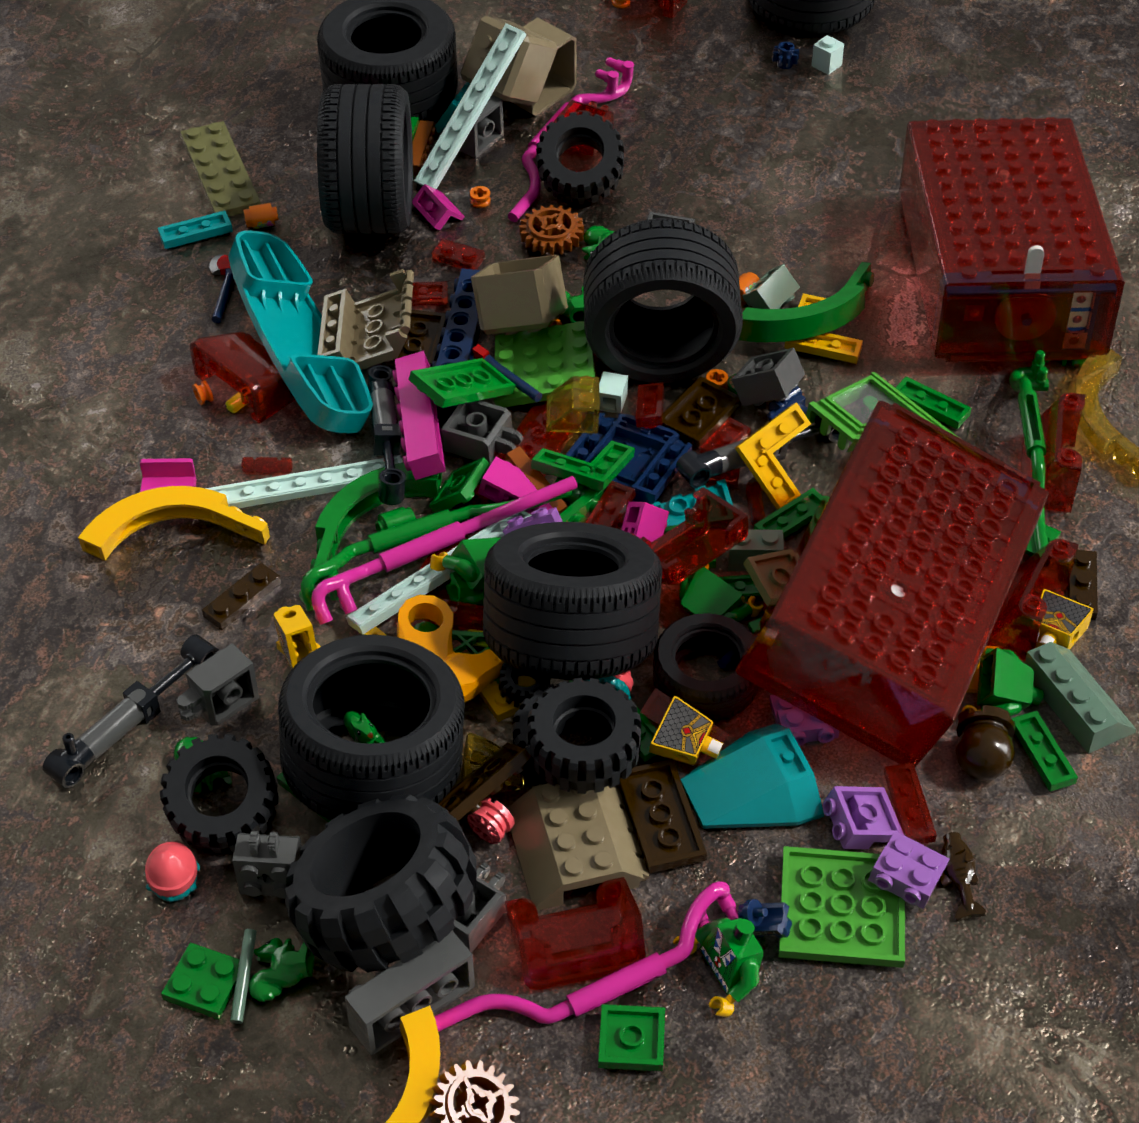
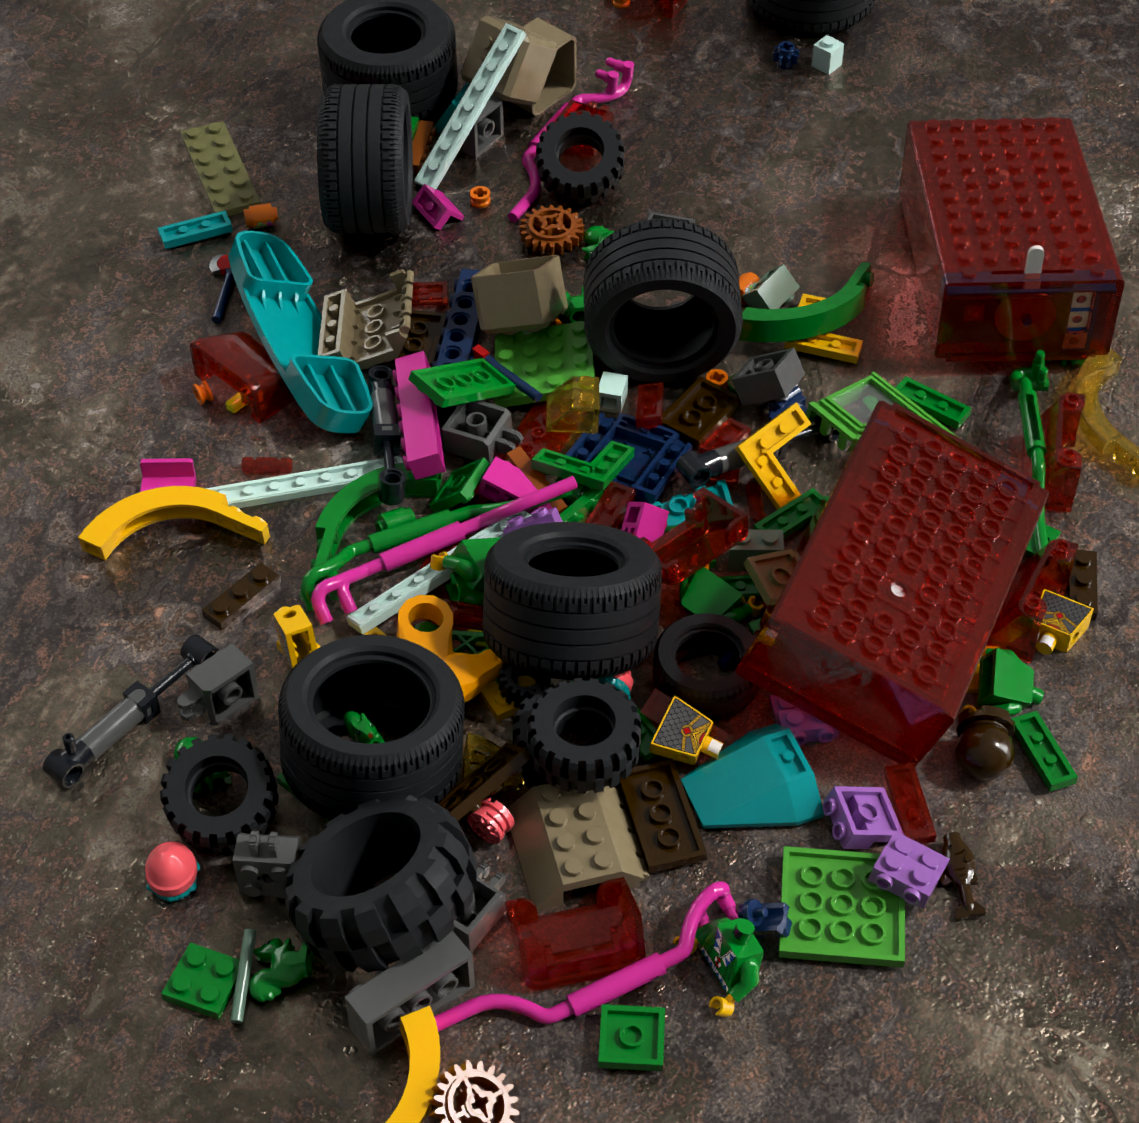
(458, 255): clear red plate -> none
(1077, 697): sand green slope -> none

